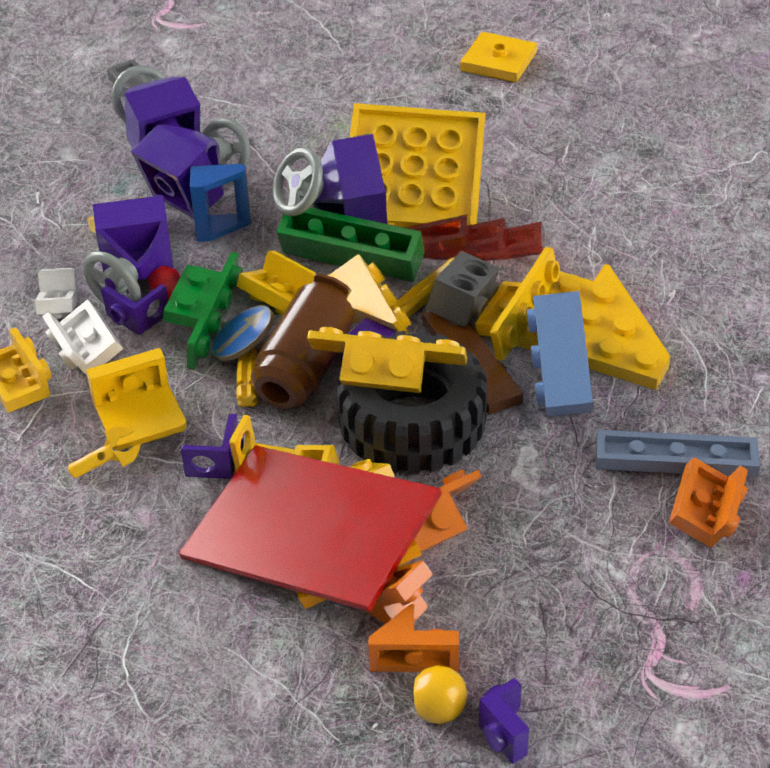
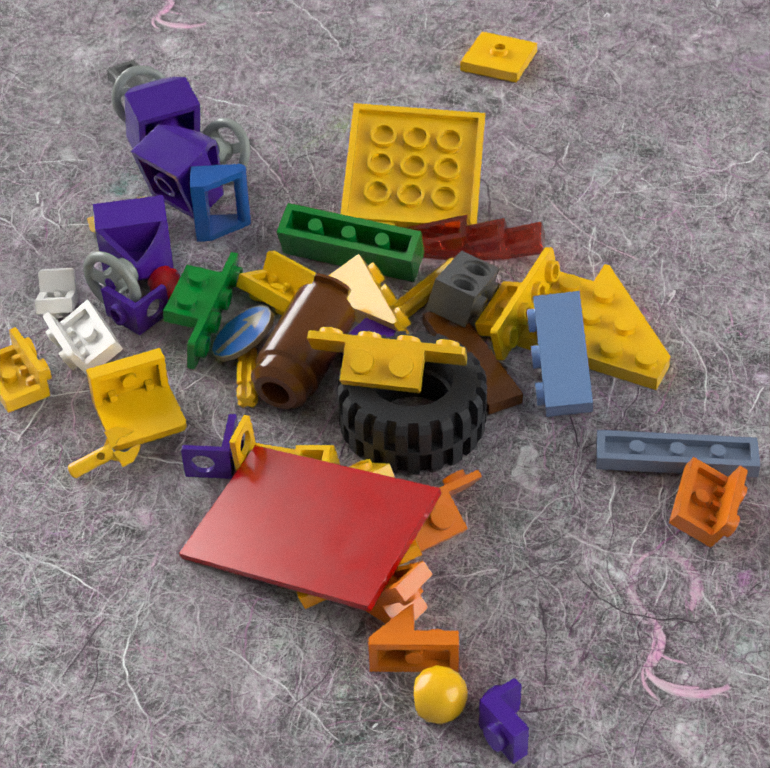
(342, 182): dark purple piece -> none

